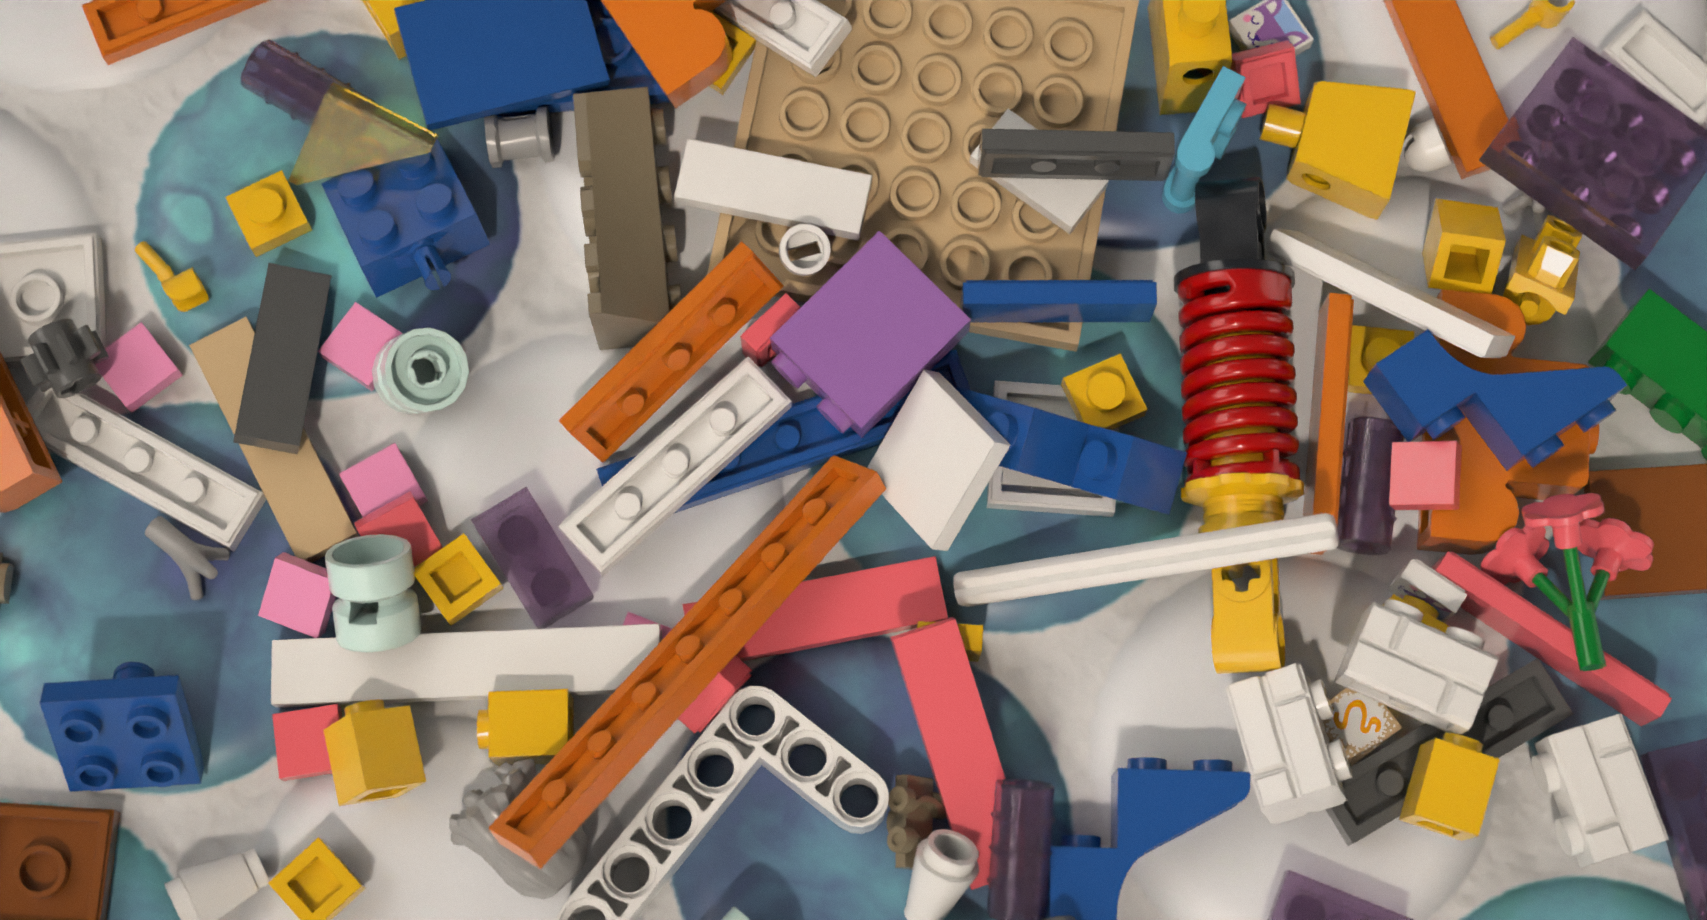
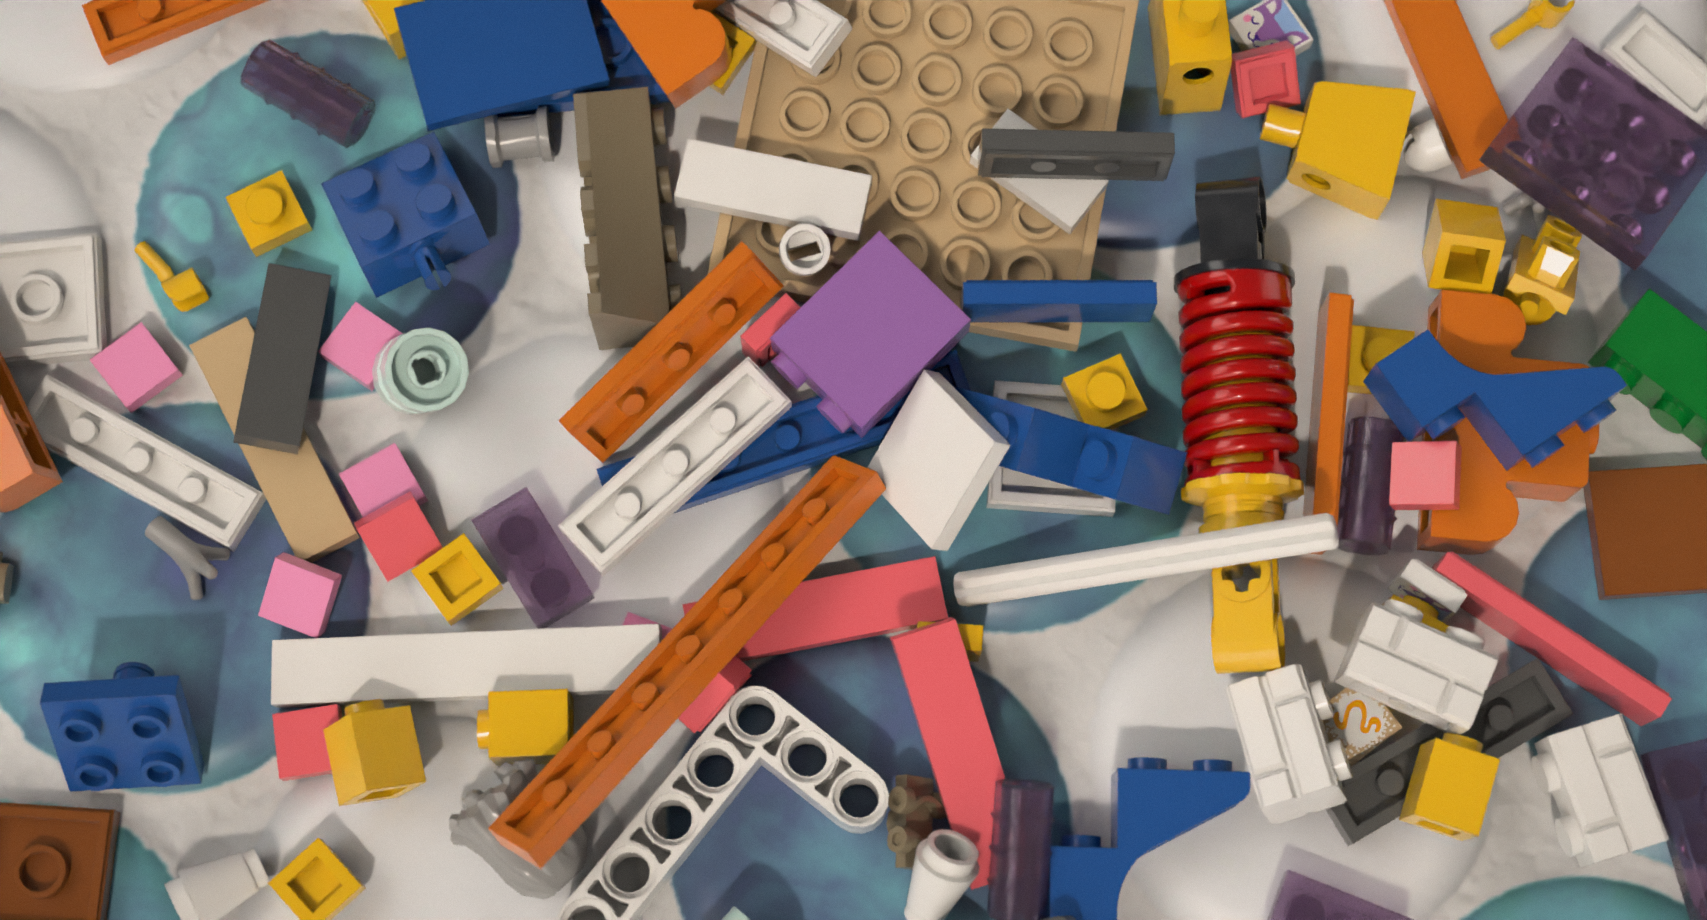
(64, 358): dark grey gear -> none
(356, 135): clear yellow tile -> none
(373, 593): light aqua wheel -> none
(1204, 140): medium azure plate -> none
(1390, 294): white tile -> none
(1608, 542): coral plant -> none

